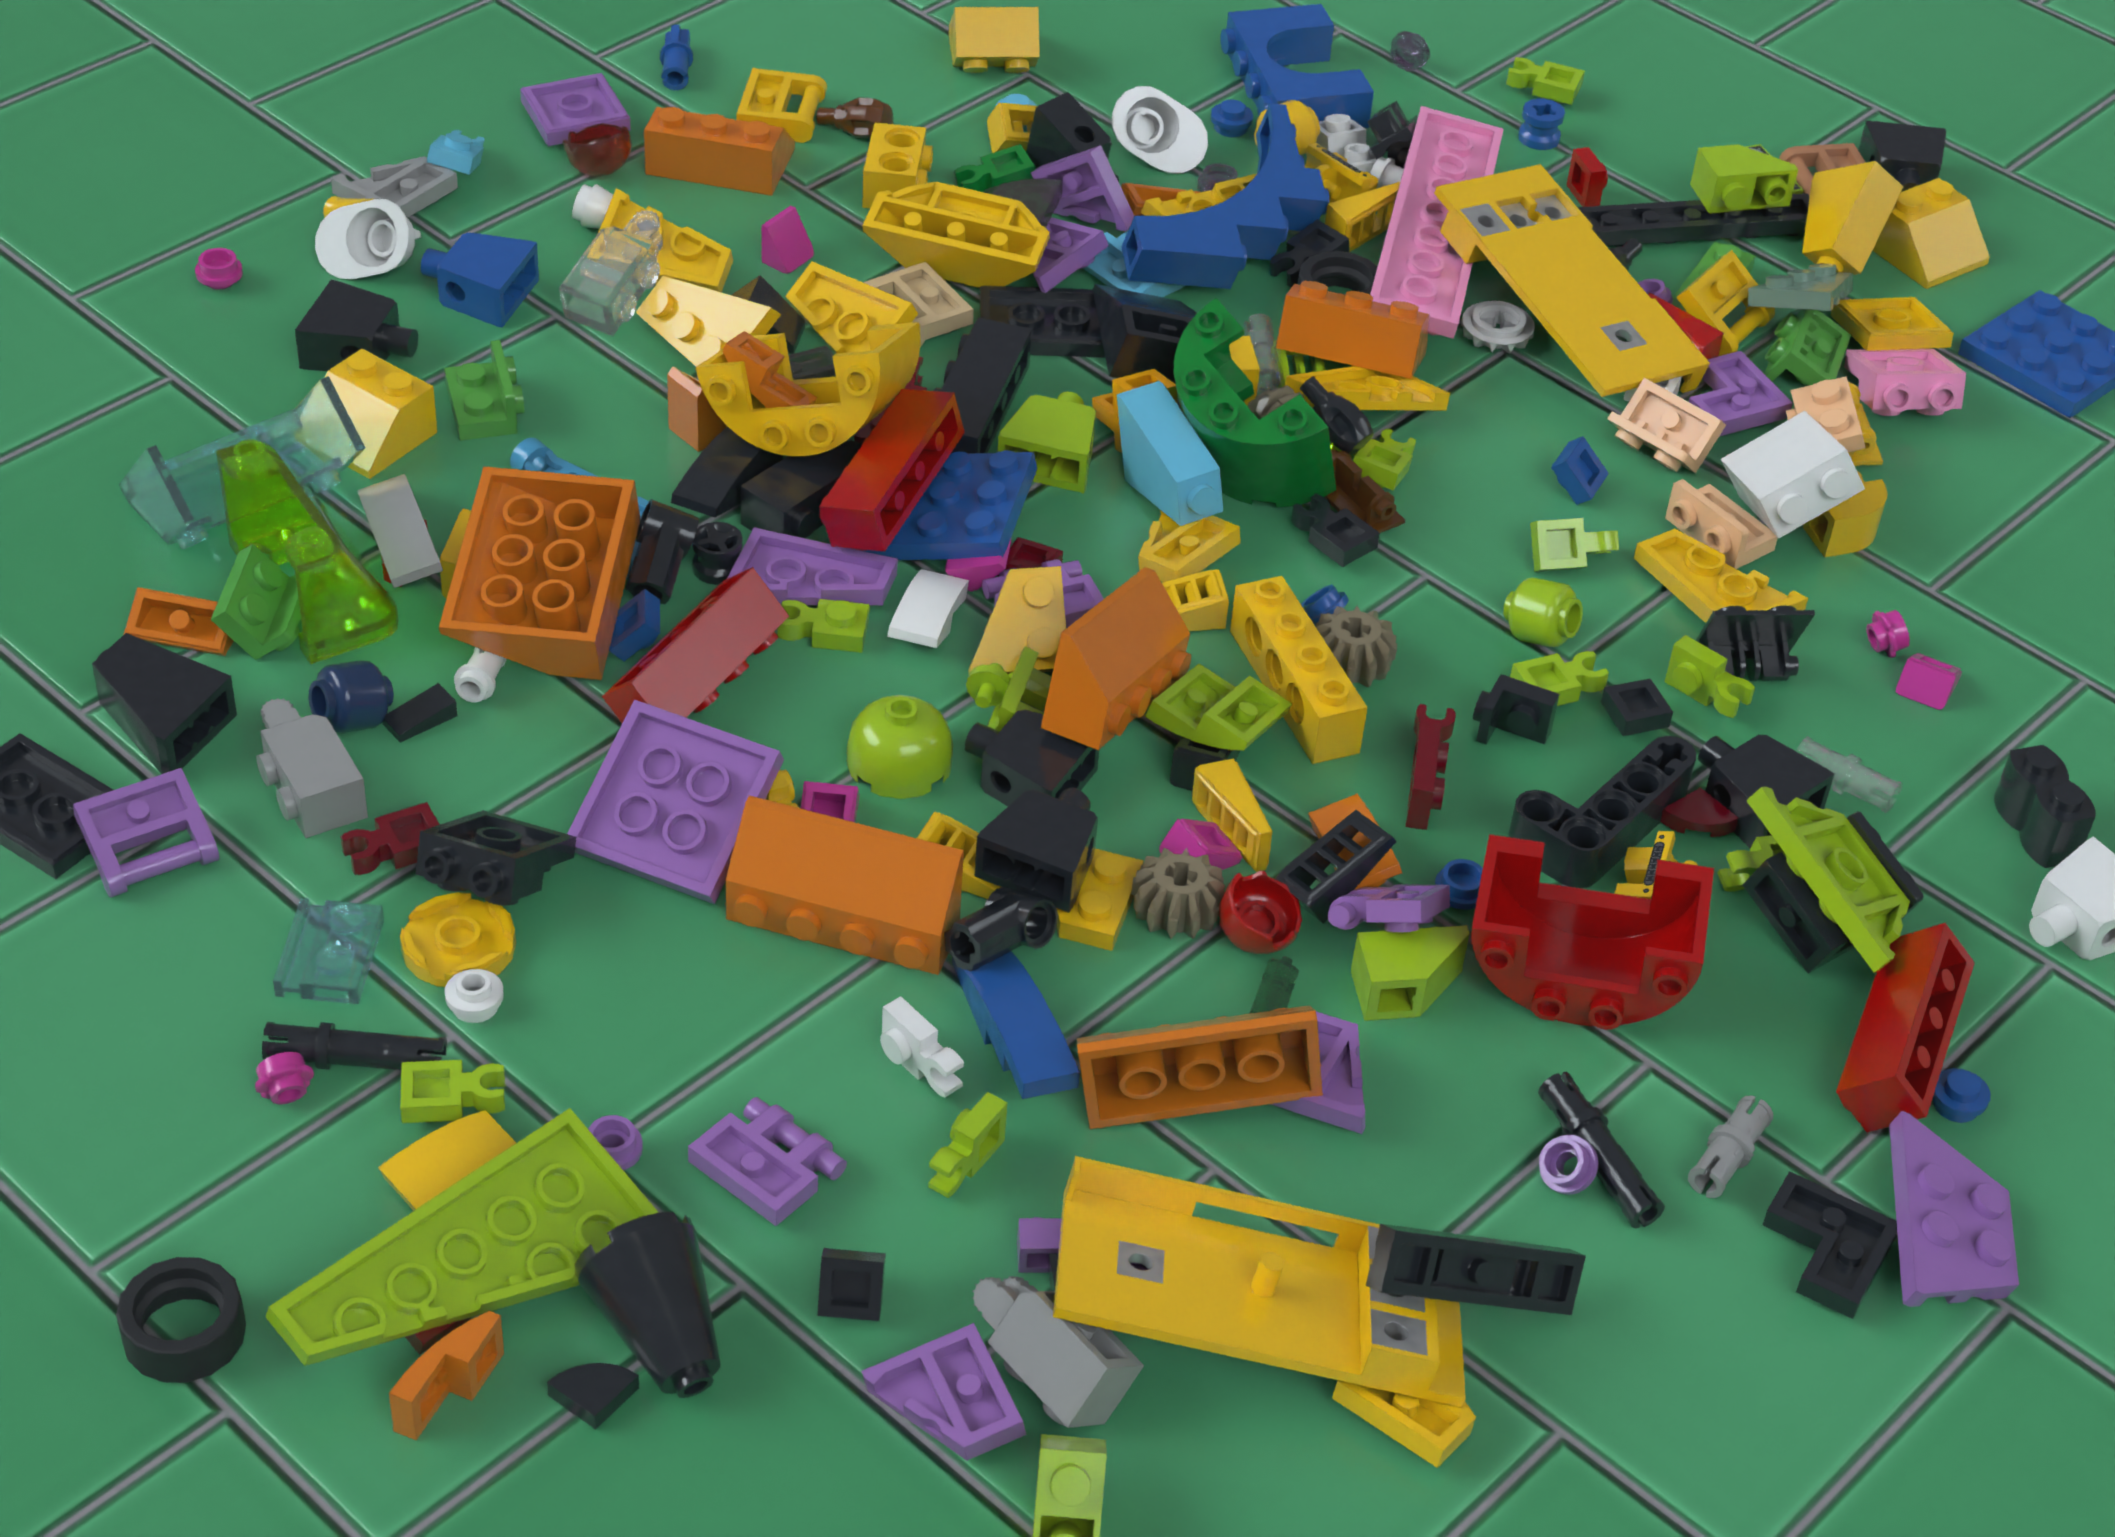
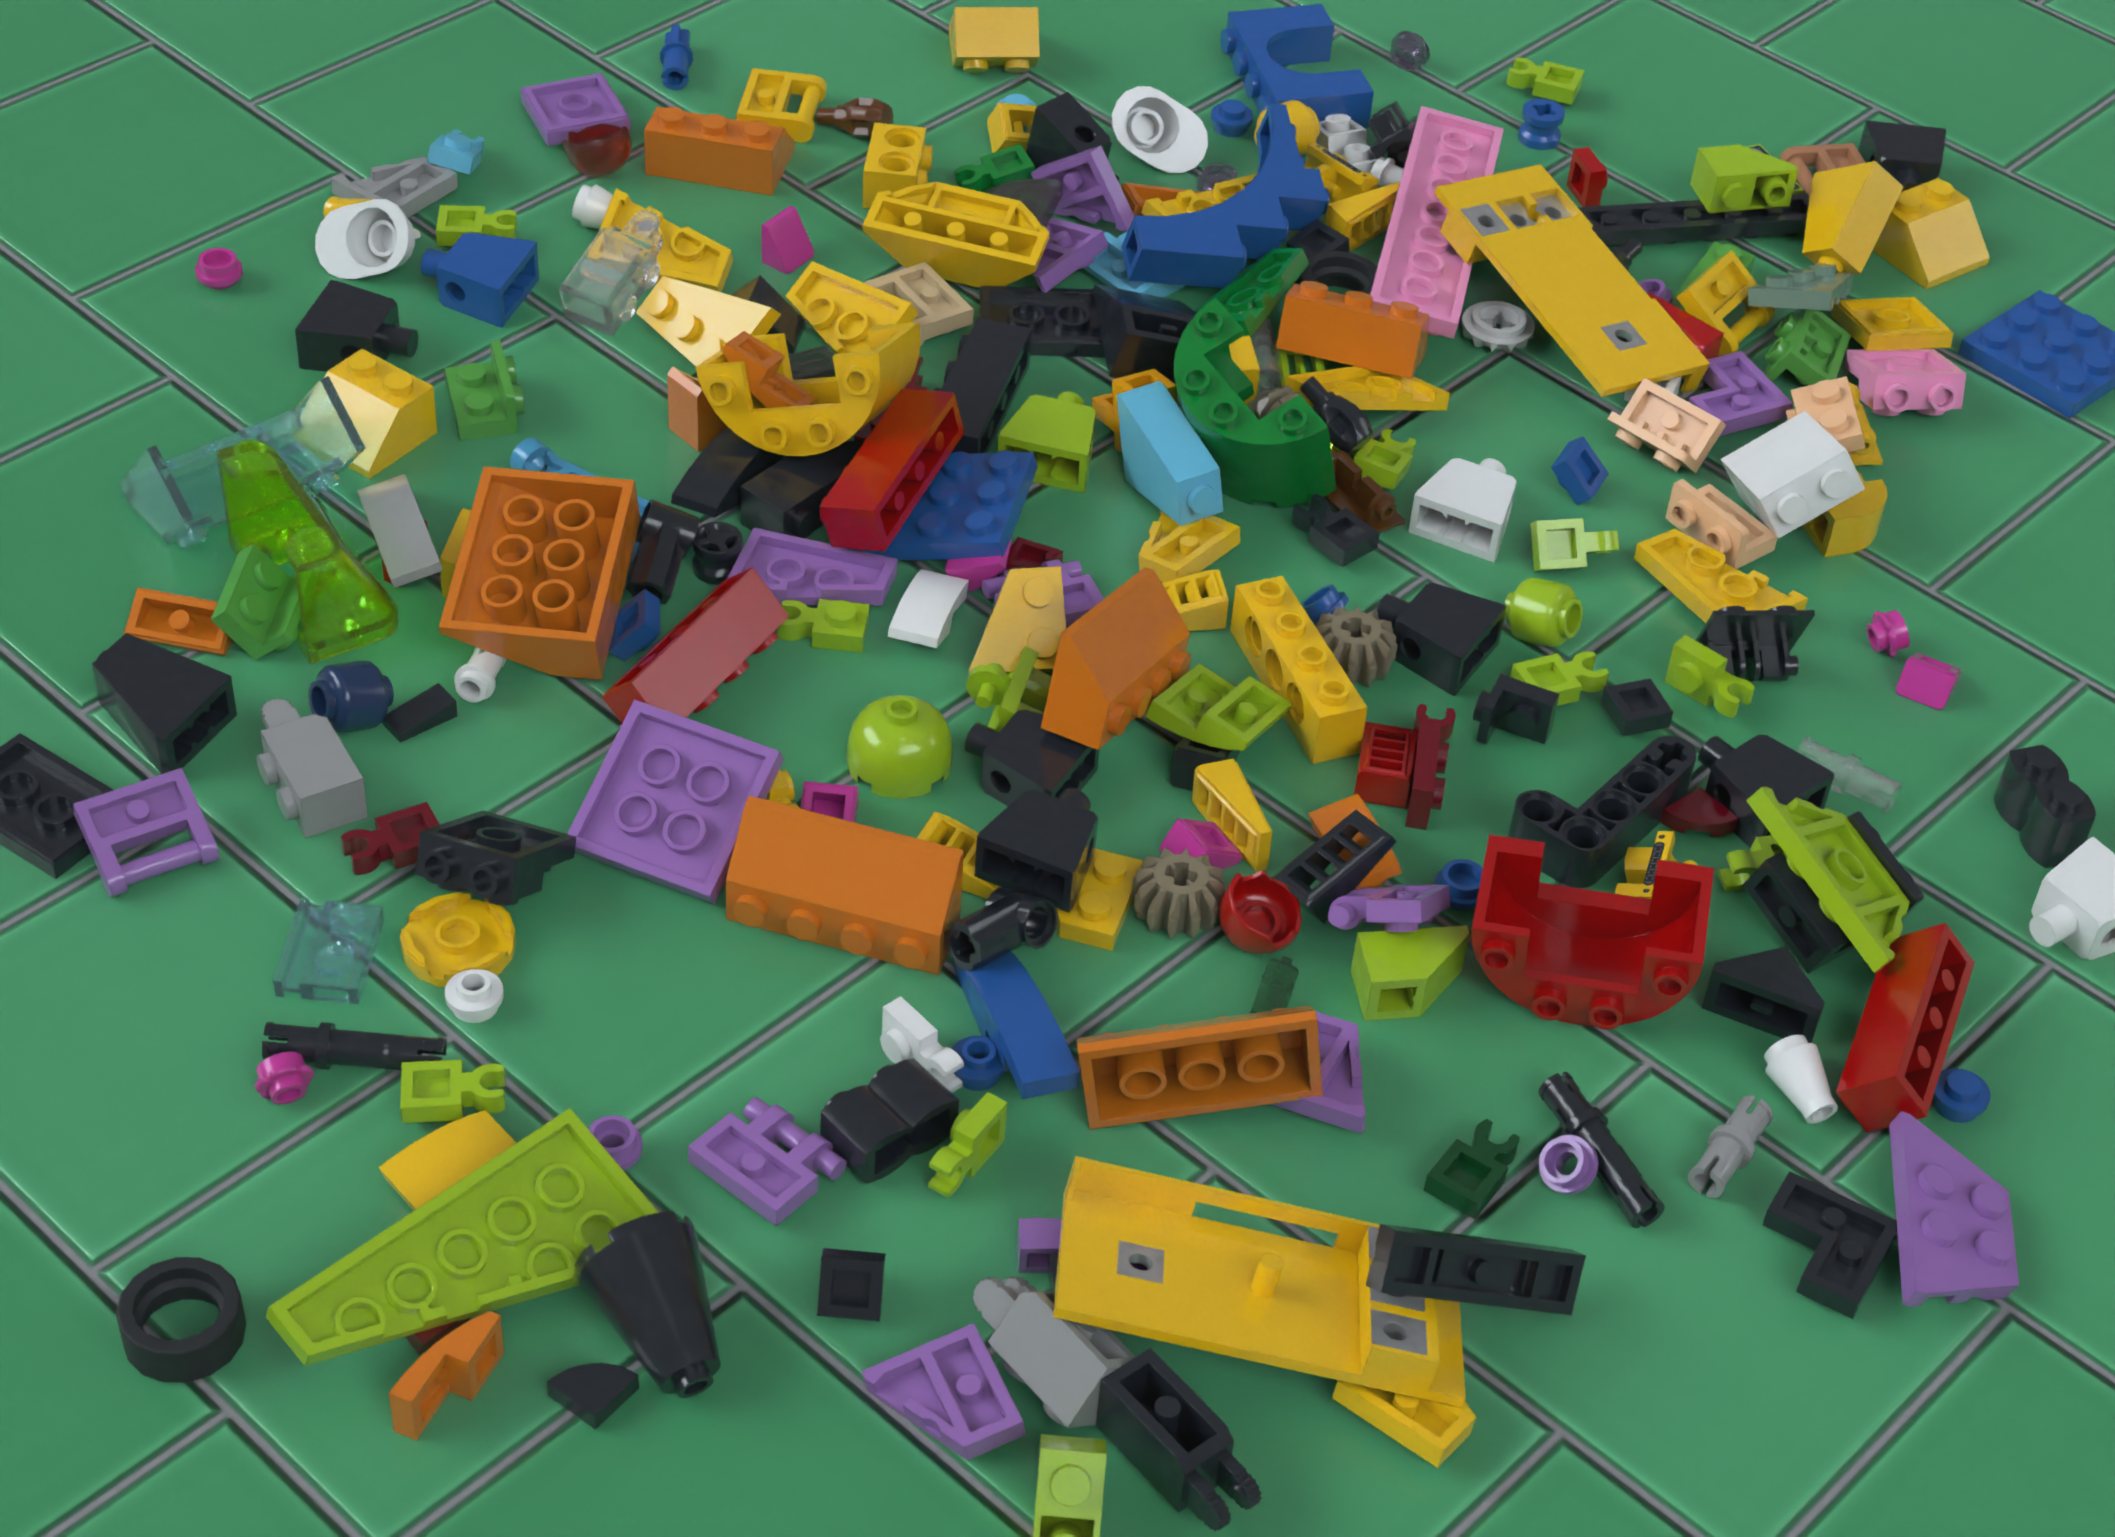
(458, 220): none -> lime plate
(889, 1119): none -> black brick
(981, 1063): none -> blue plate
(1173, 1439): none -> black hinge
(1261, 287): none -> green wing
(1385, 764): none -> red slope
(1443, 633): none -> black torso
(1465, 507): none -> white torso
(1472, 1174): none -> dark green plate
(1765, 993): none -> black slope
(1801, 1076): none -> white cone

